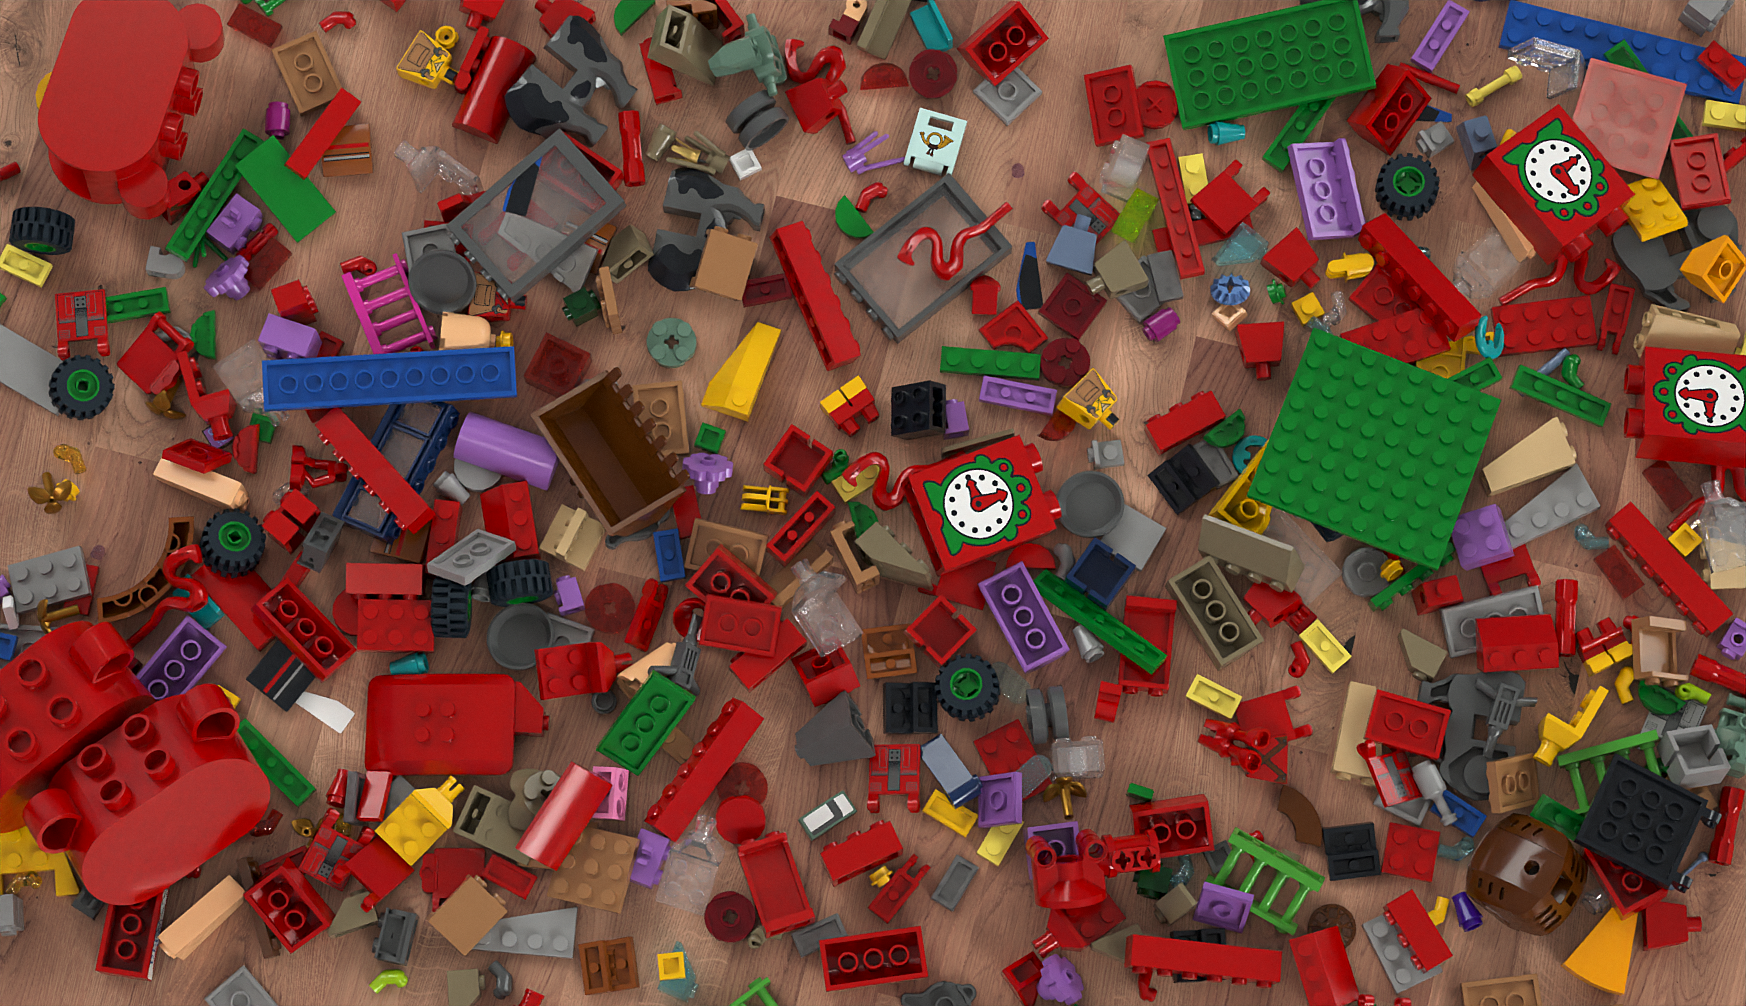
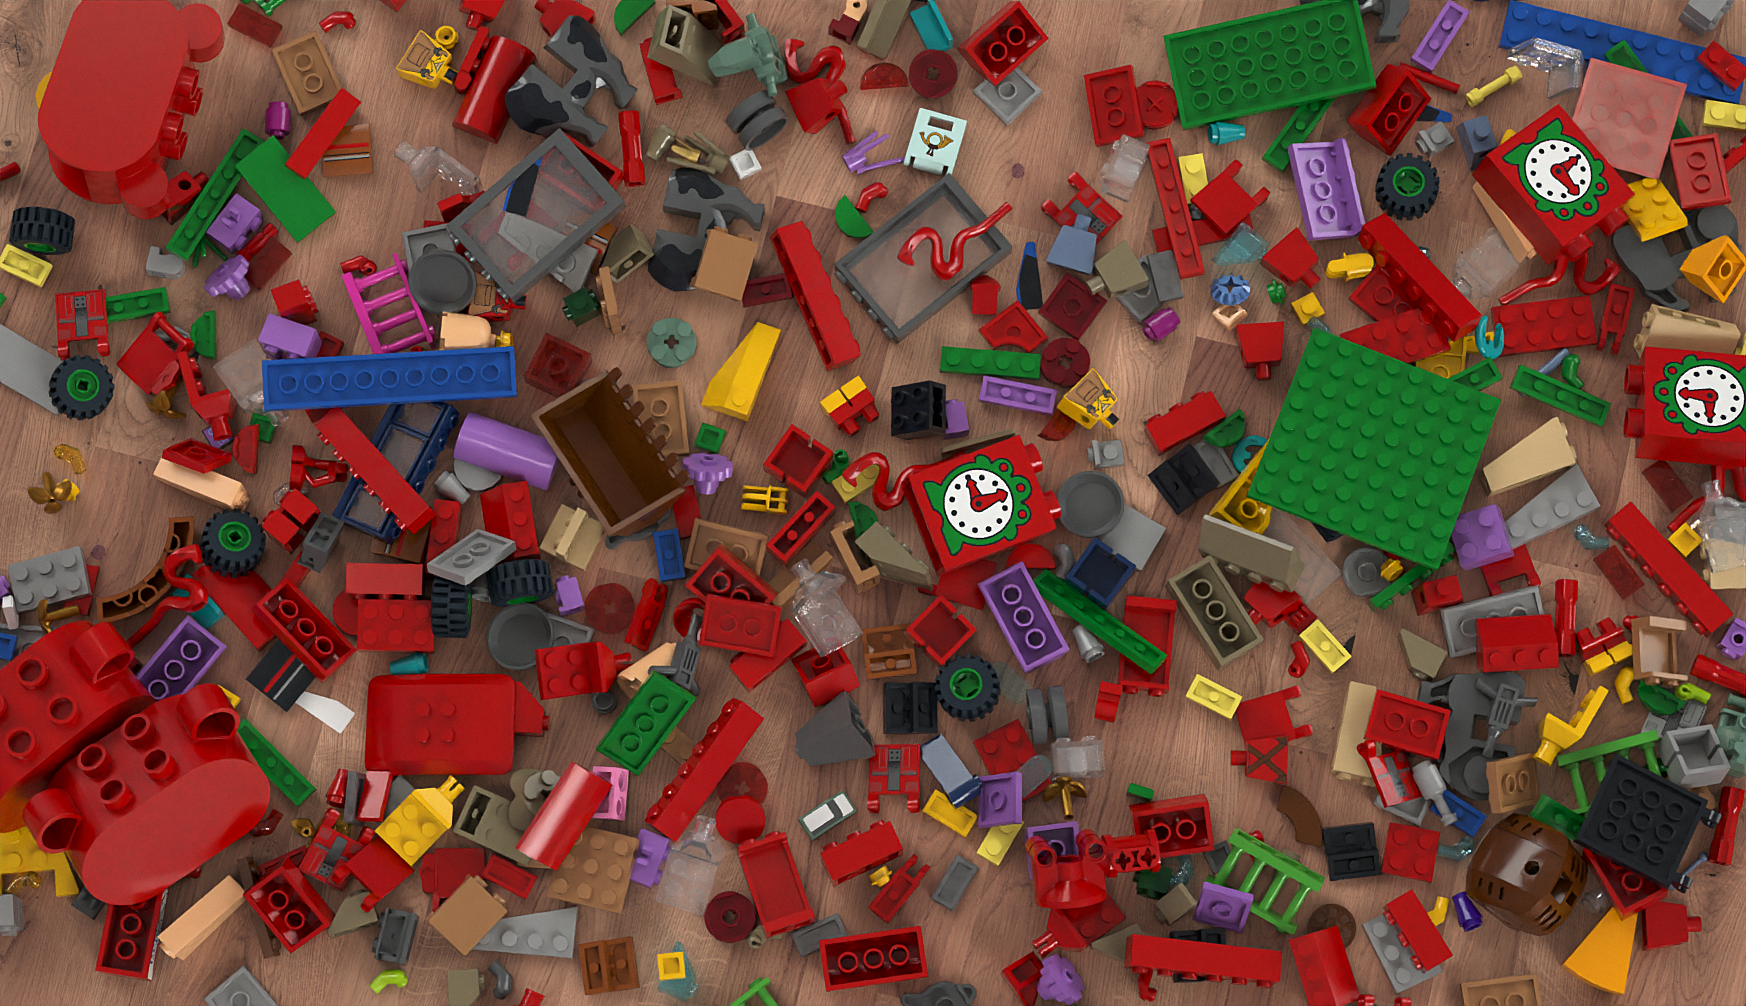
(1134, 215): clear neon green slope -> none
(1223, 742): red piece -> none
(1338, 310): clear arm -> none

